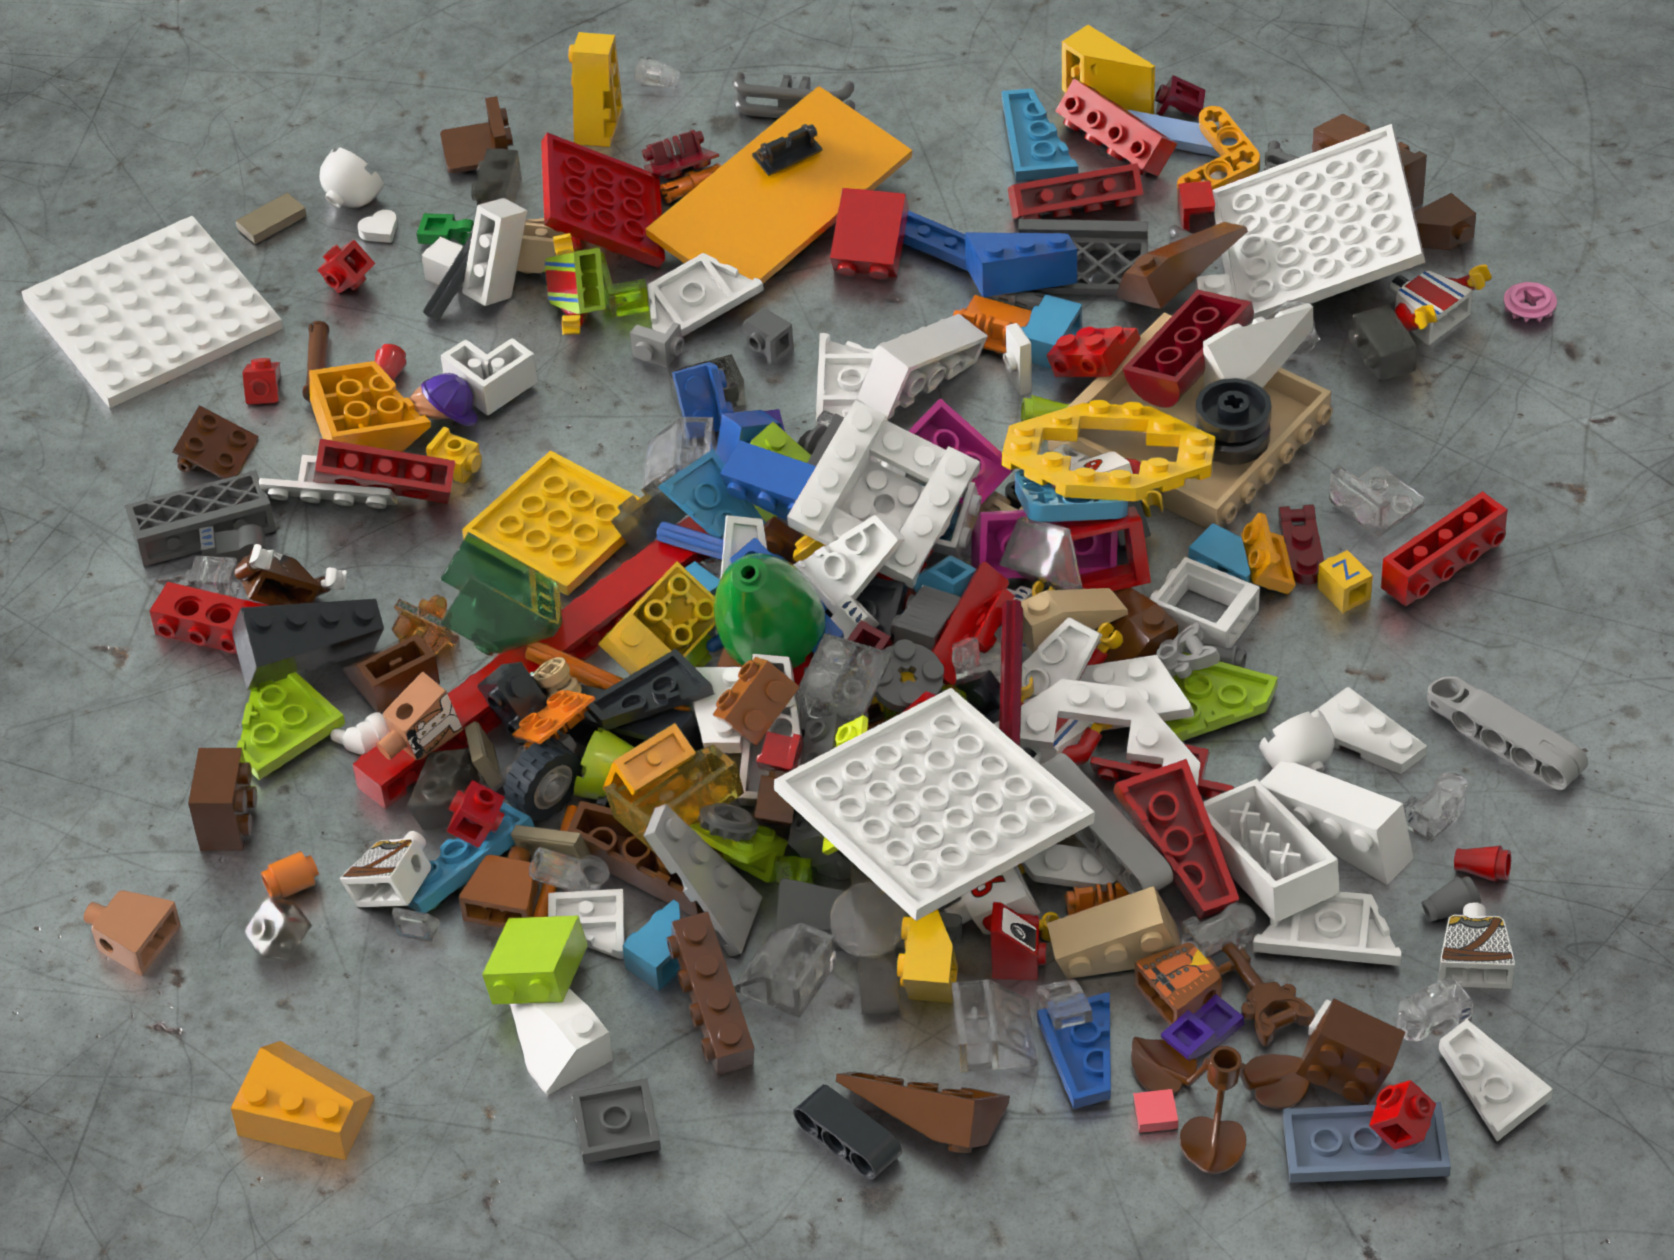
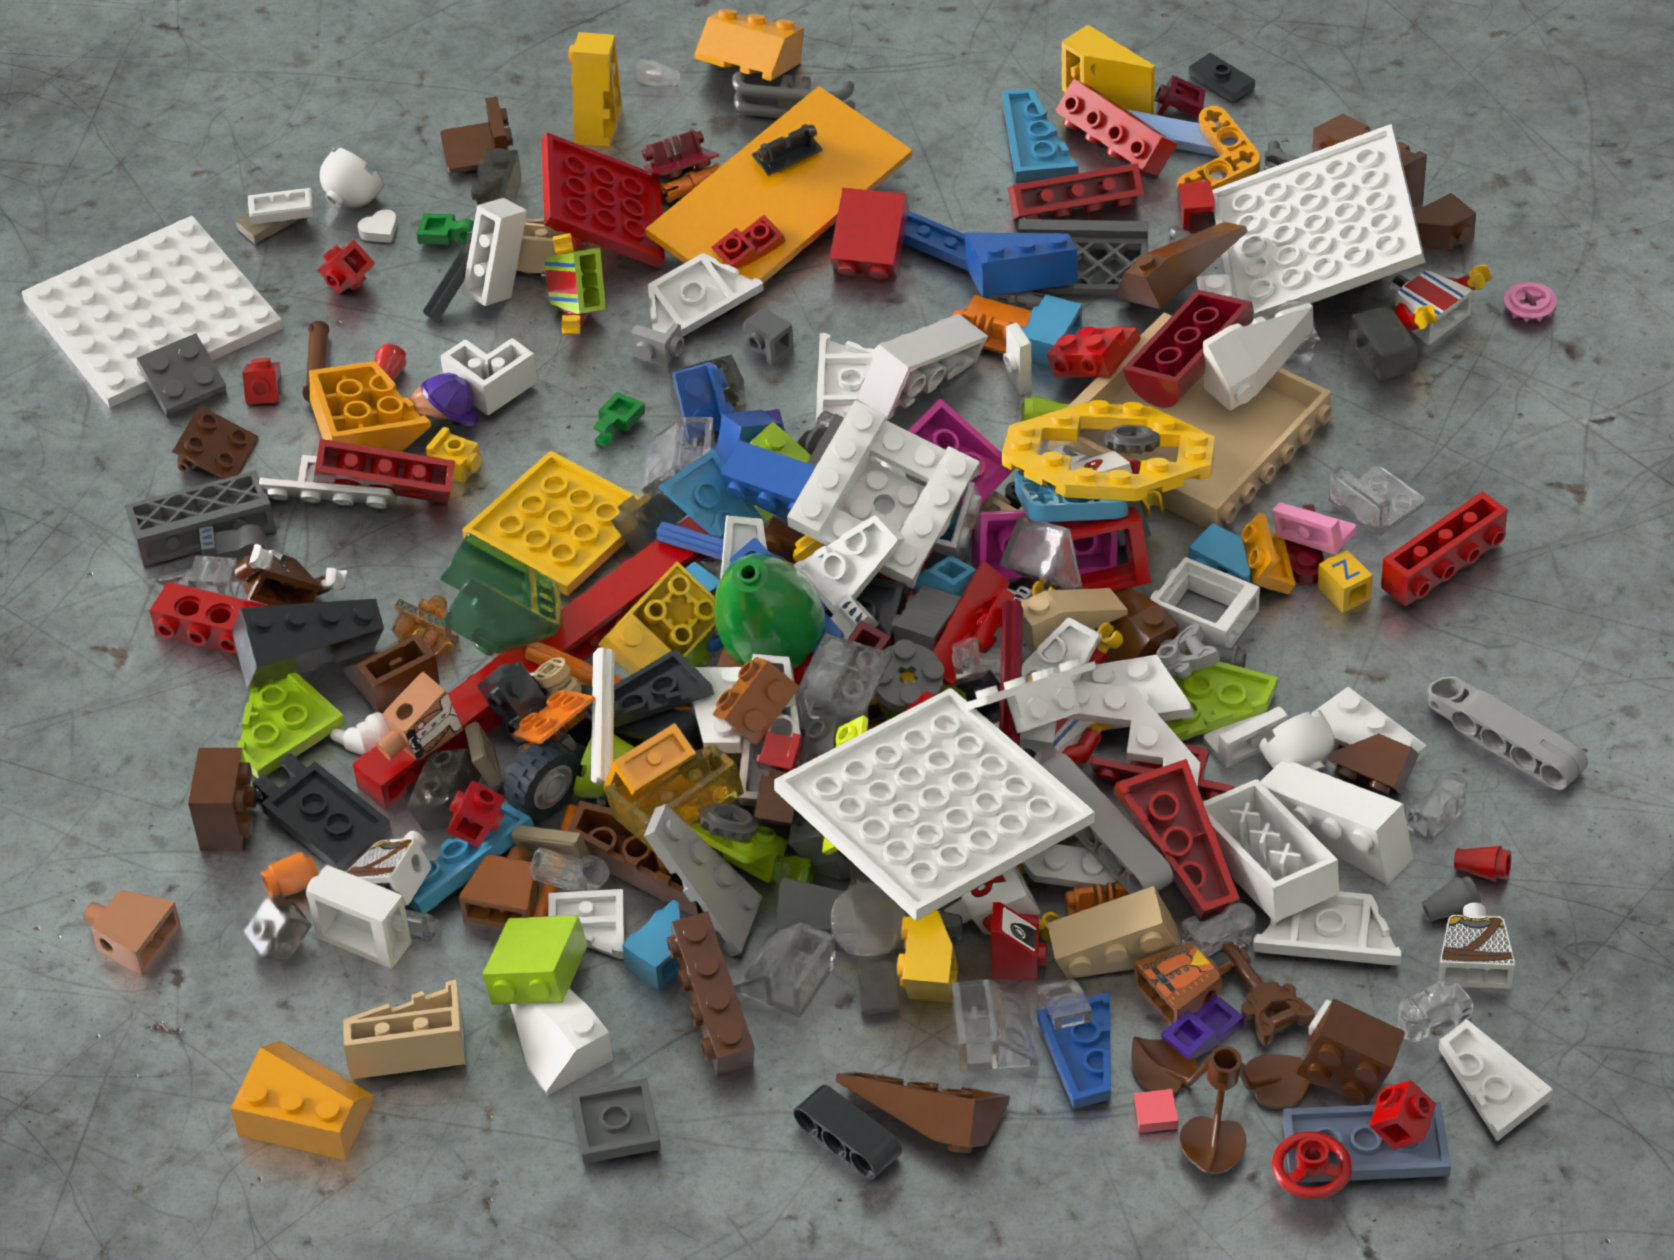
(181, 374): none -> dark grey plate
(280, 206): none -> white plate
(321, 812): none -> black tile
(358, 916): none -> white window
(408, 1036): none -> tan wedge
(439, 258): white brick -> none
(602, 714): none -> white axle
(617, 413): none -> green plate
(624, 297): clear neon green bracket -> none
(749, 245): none -> red slope
(751, 43): none -> light orange wedge
(1039, 701): none -> white bracket
(1132, 439): none -> dark grey gear
(1221, 77): none -> black plate
(1238, 418): black wheel -> none
(1243, 738): none -> white panel
(1311, 528): none -> bright pink panel
(1312, 1161): none -> red piece
(1377, 759): none -> reddish brown slope

